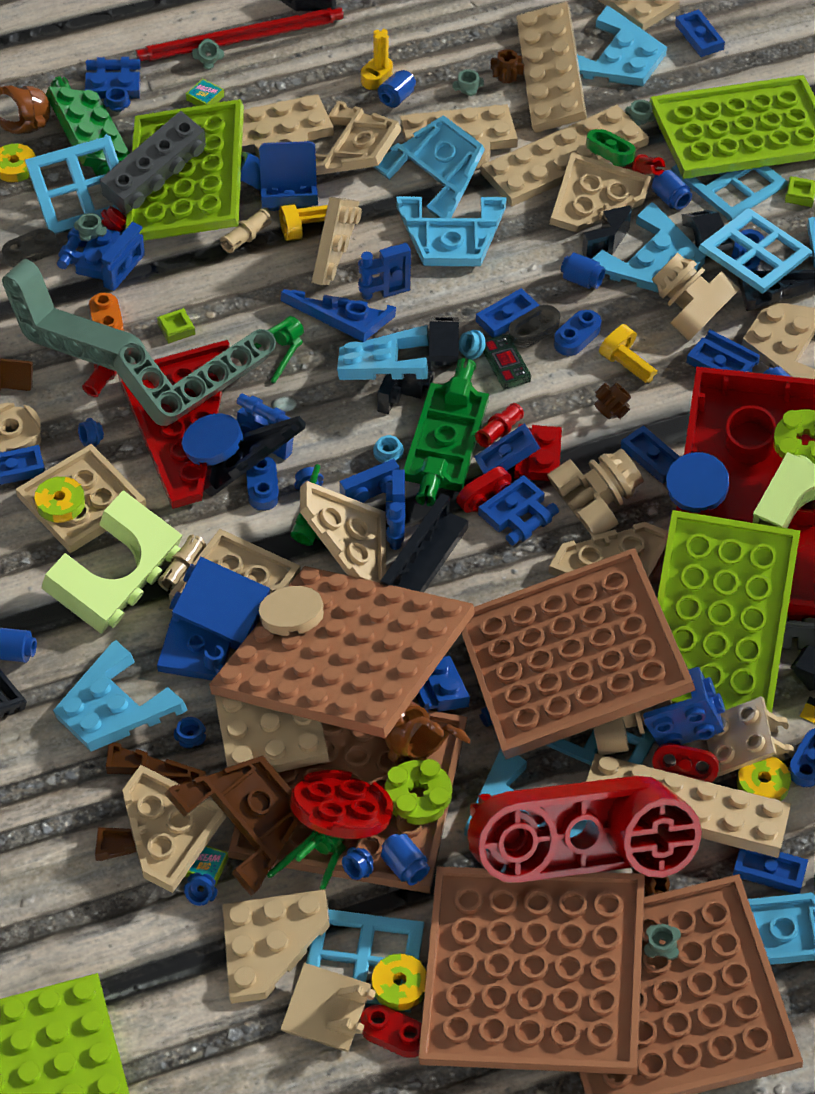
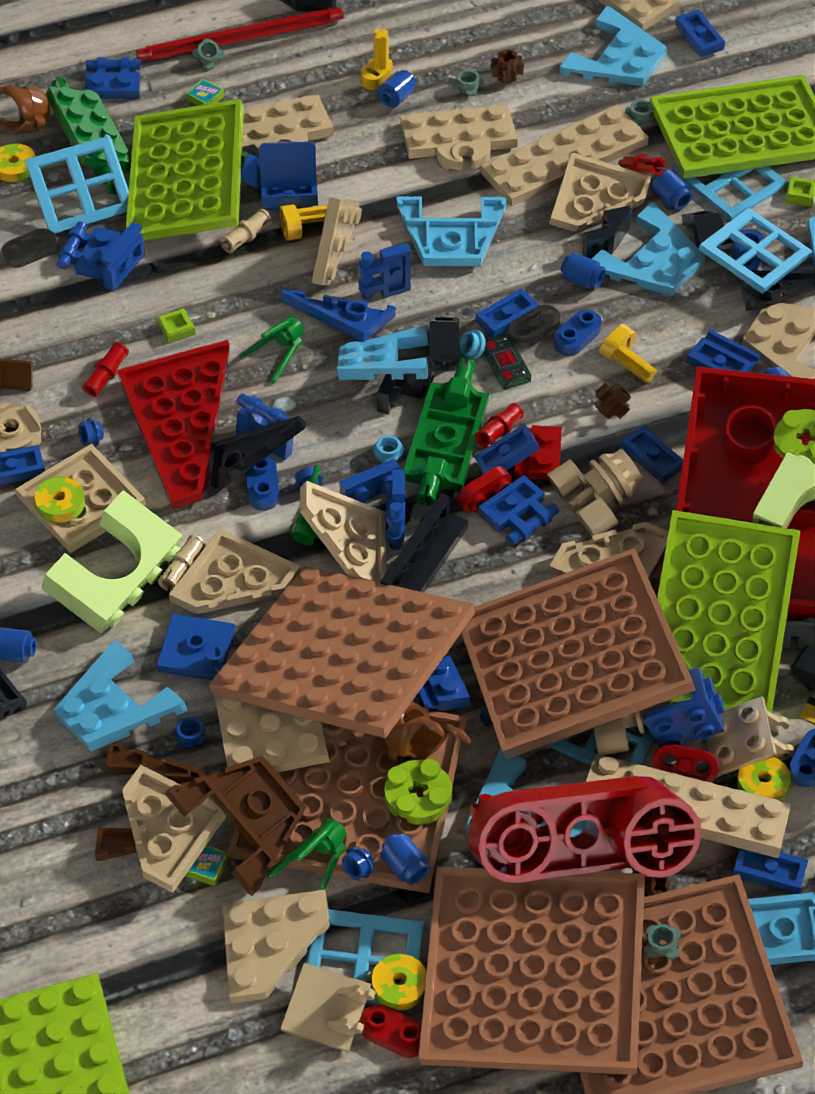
(58, 328): sand green beam -> none
(90, 227): sand green plate -> none
(105, 310): orange plate -> none
(113, 219): red plate -> none
(117, 99): blue plate -> none
(153, 163): dark grey brick -> none
(196, 896): blue plate -> none
(197, 381): sand green beam -> none
(212, 439): blue tile -> none
(219, 601): blue panel -> none
(291, 610): tan tile -> none
(341, 805): red tile -> none
(362, 141): tan wing -> none
(444, 154): medium azure wing -> none
(551, 67): tan plate -> none
(610, 147): green plate -> none
(692, 294): tan beam -> none
(697, 482): blue tile -> none

